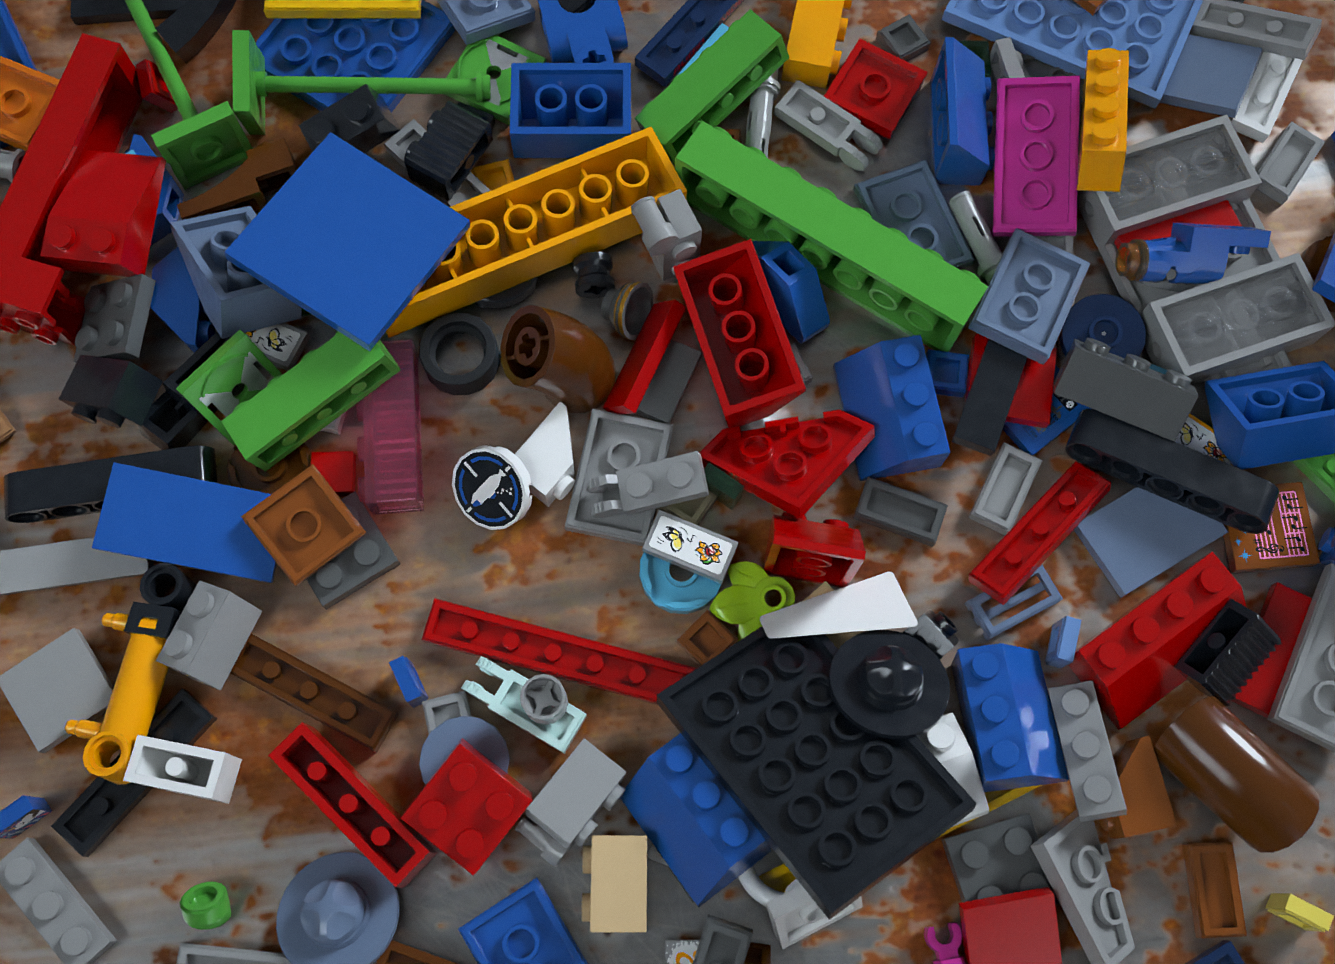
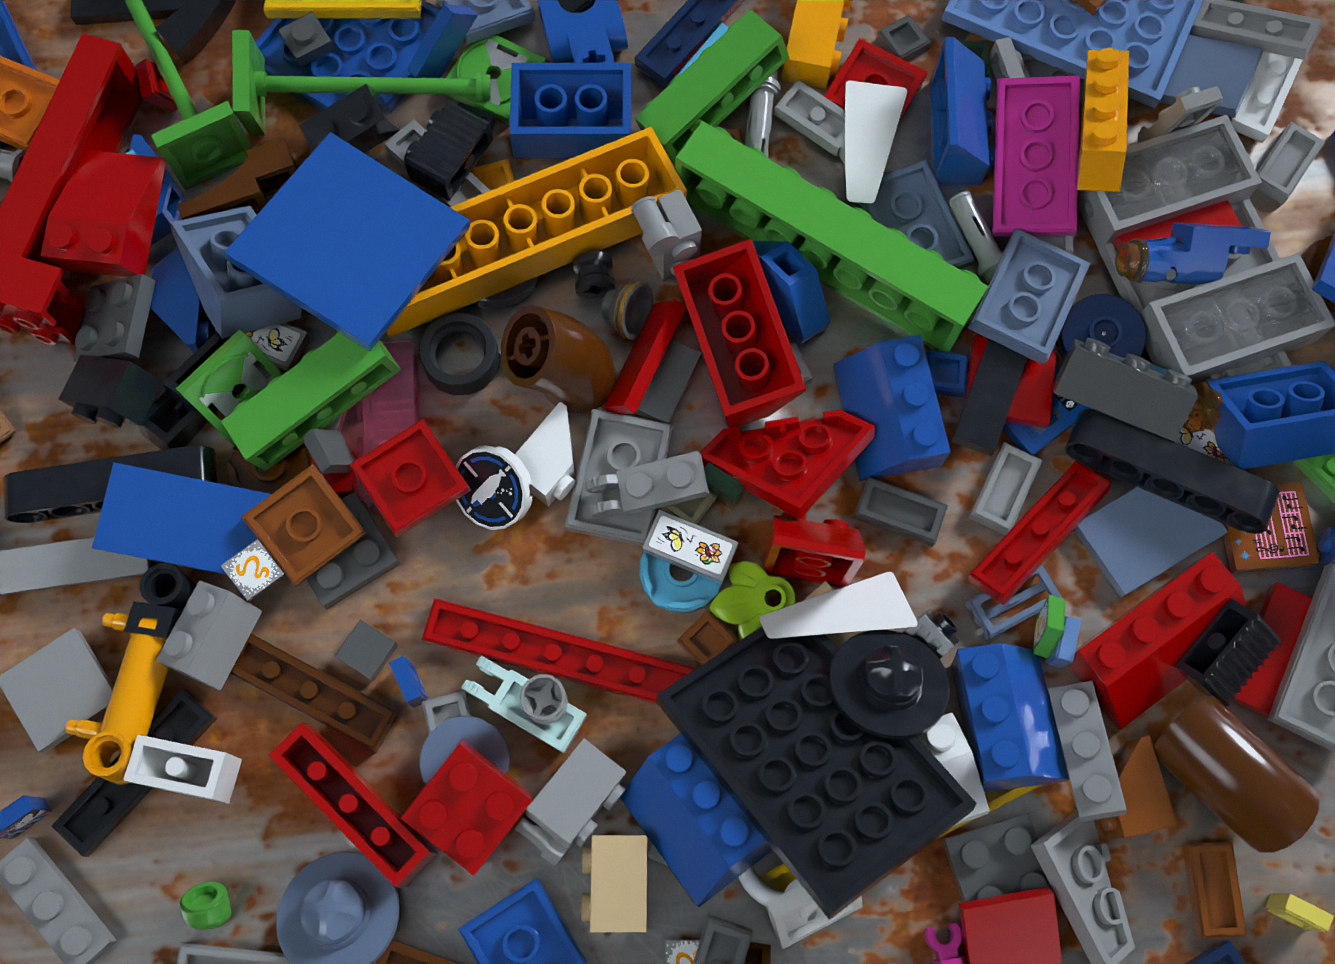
(253, 570): none -> tile
(306, 39): none -> dark grey plate
(329, 450): none -> dark grey tile
(366, 650): none -> dark grey tile
(410, 477): none -> red tile
(442, 41): none -> blue tile
(870, 127): none -> white sticker
(1049, 626): none -> bright green tile
(1188, 110): none -> light grey hinge
(1203, 412): none -> clear orange plant

